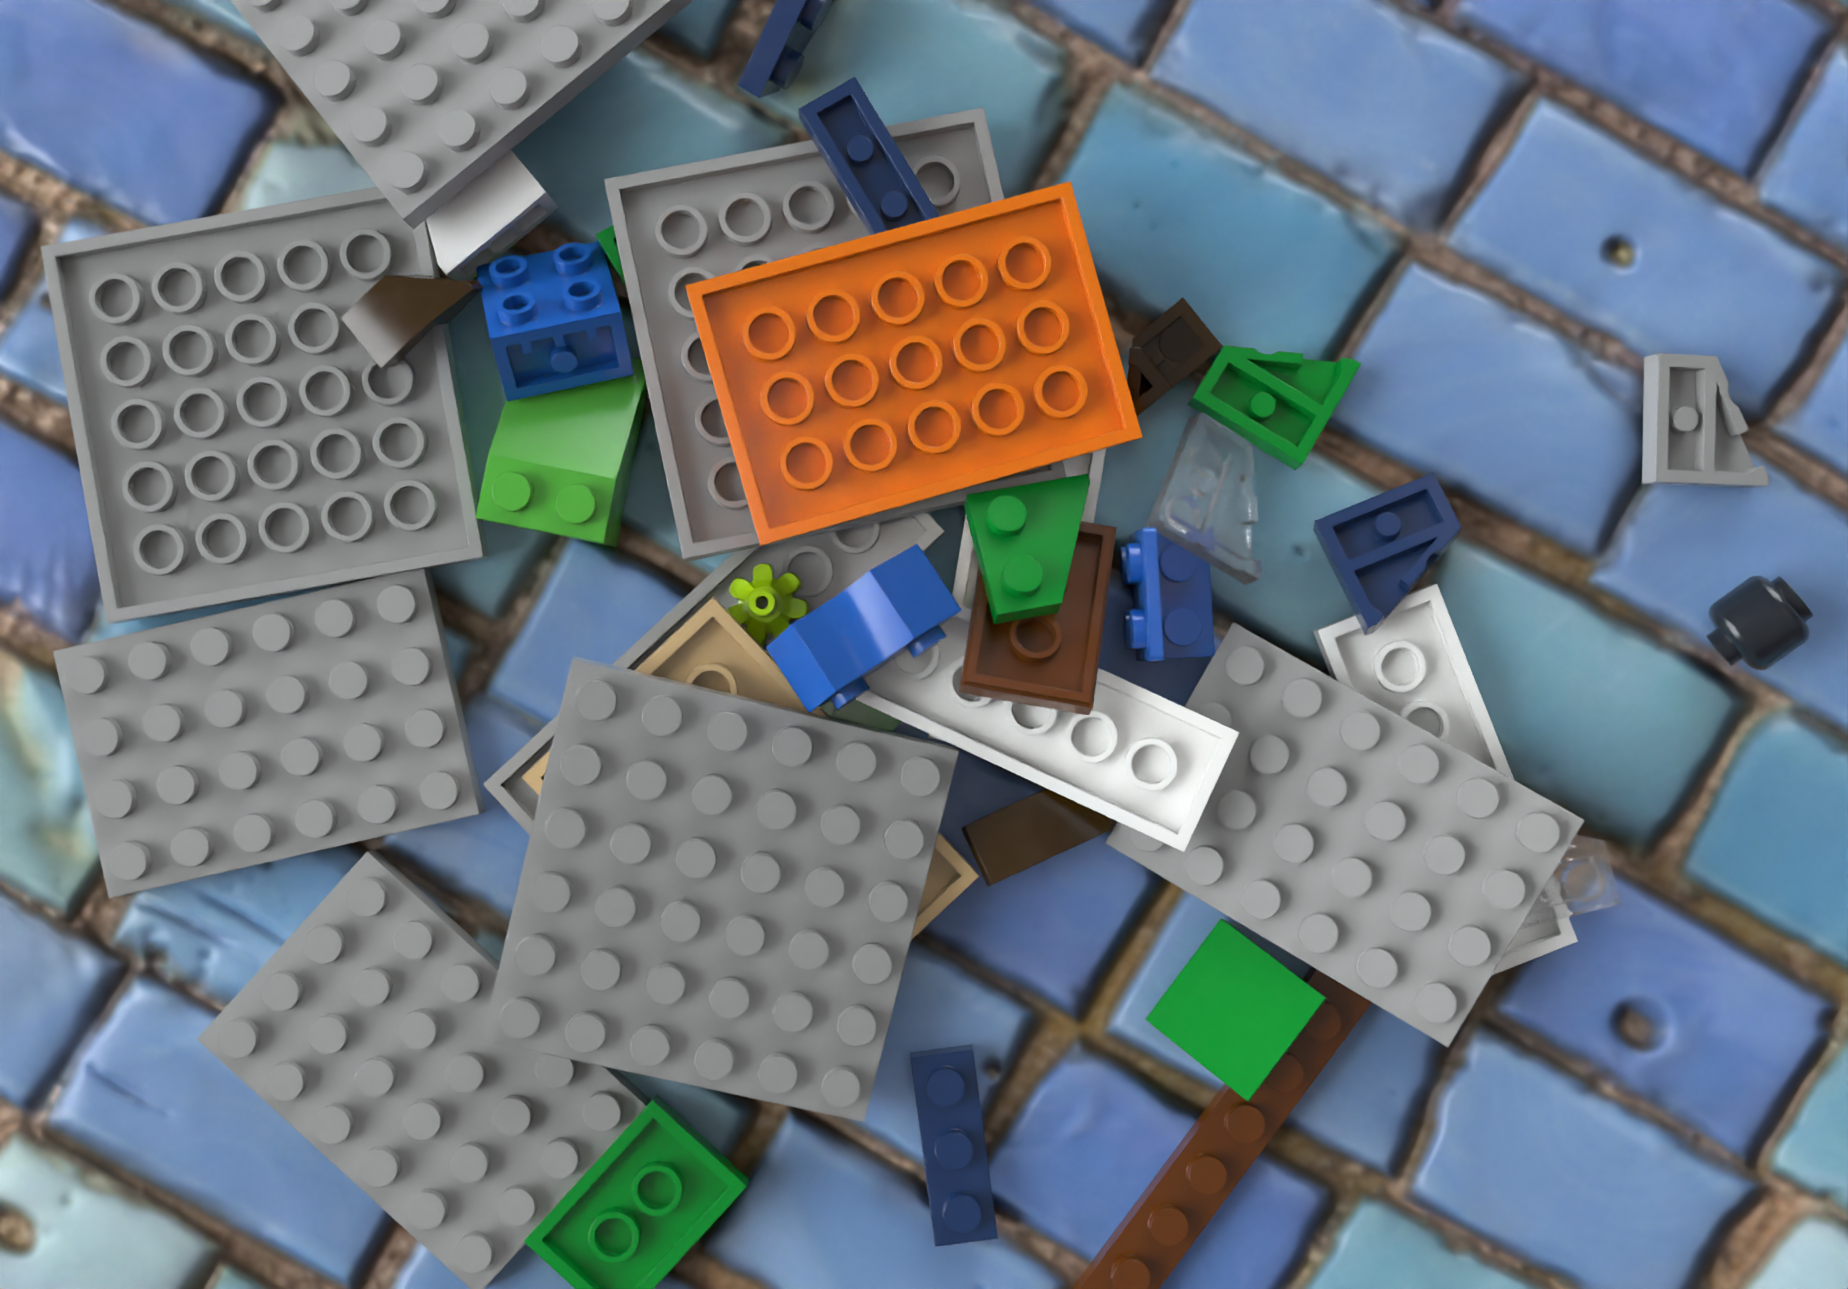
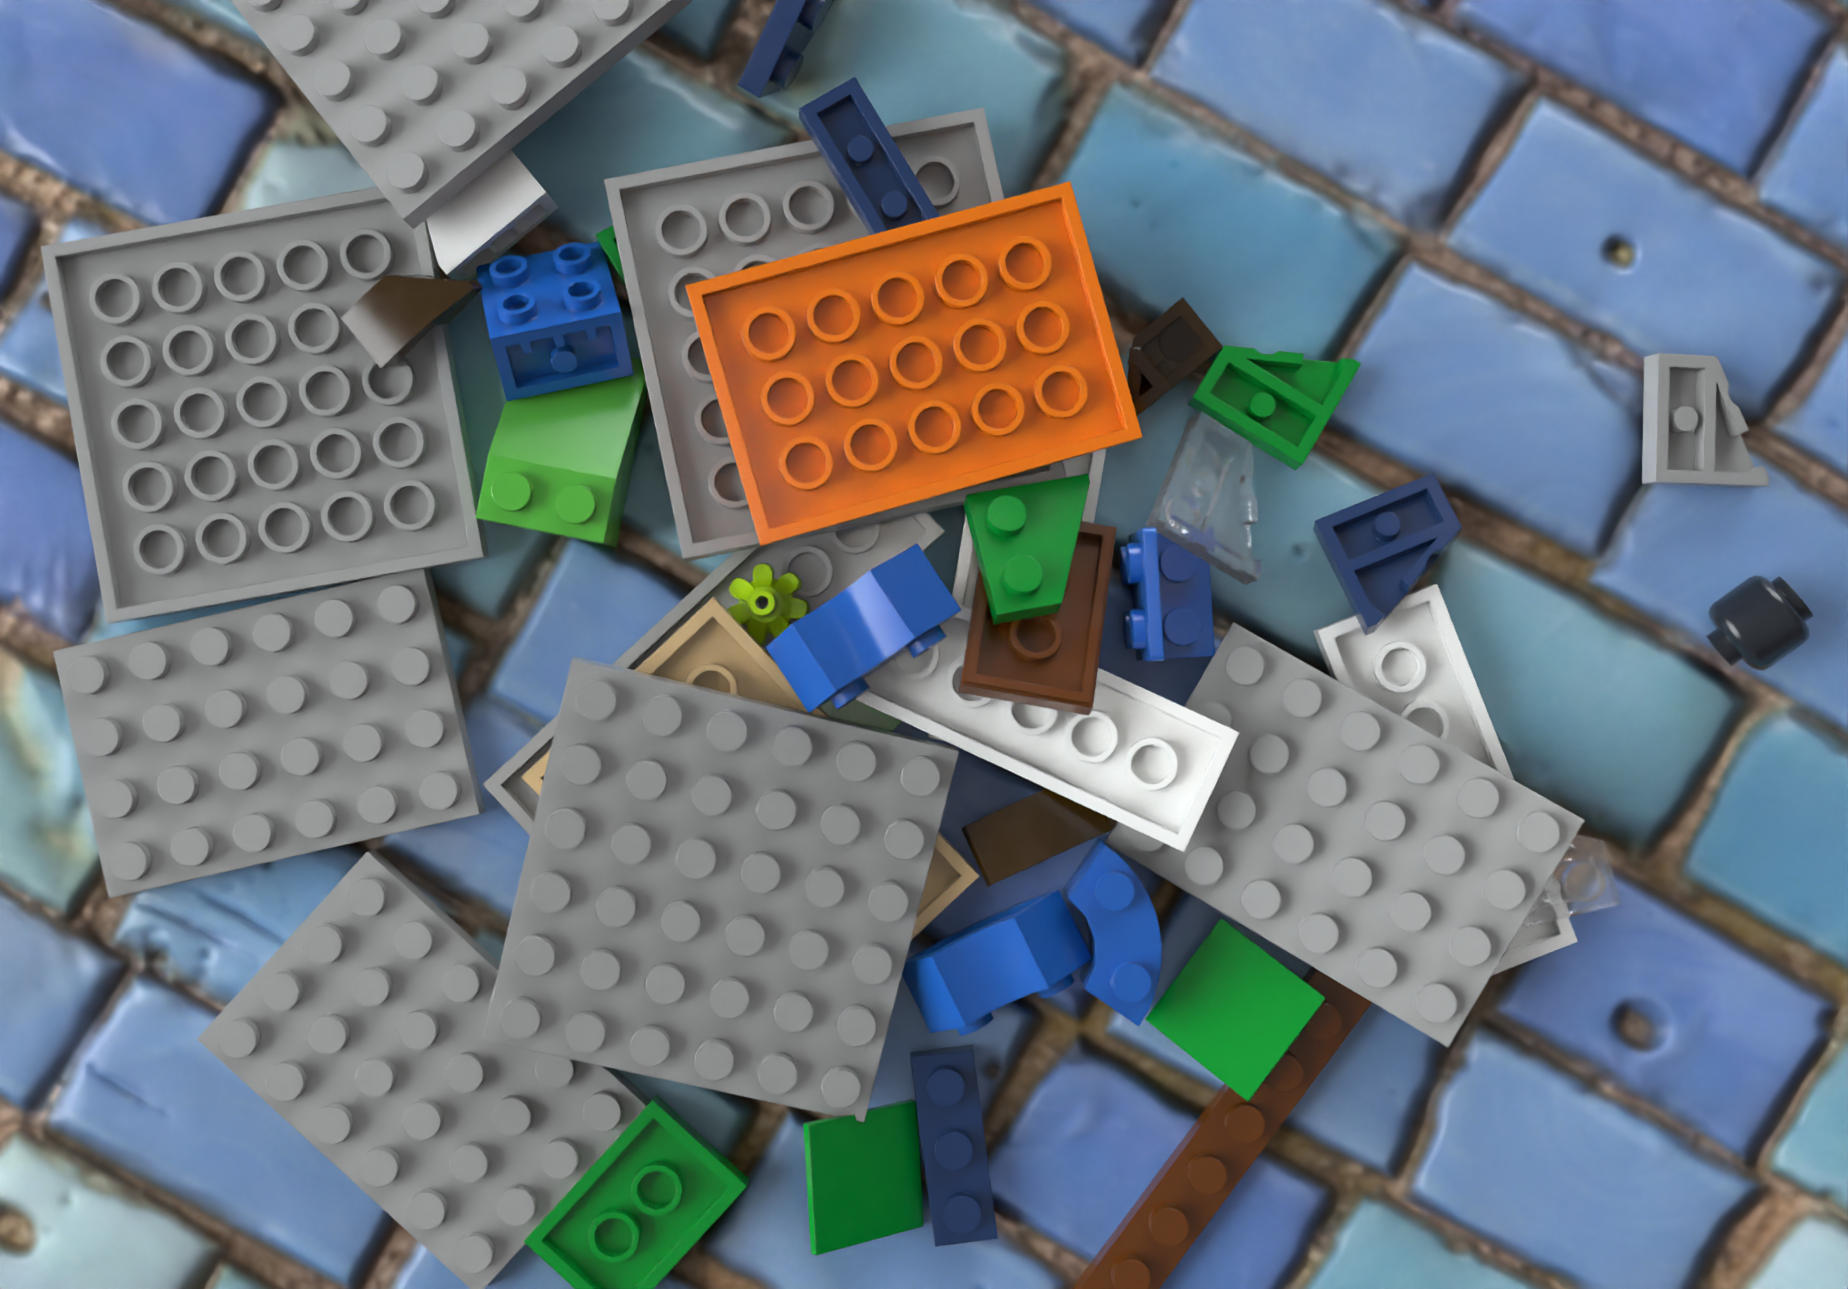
(863, 1176): none -> green piece
(995, 963): none -> blue brick
(1121, 932): none -> blue brick

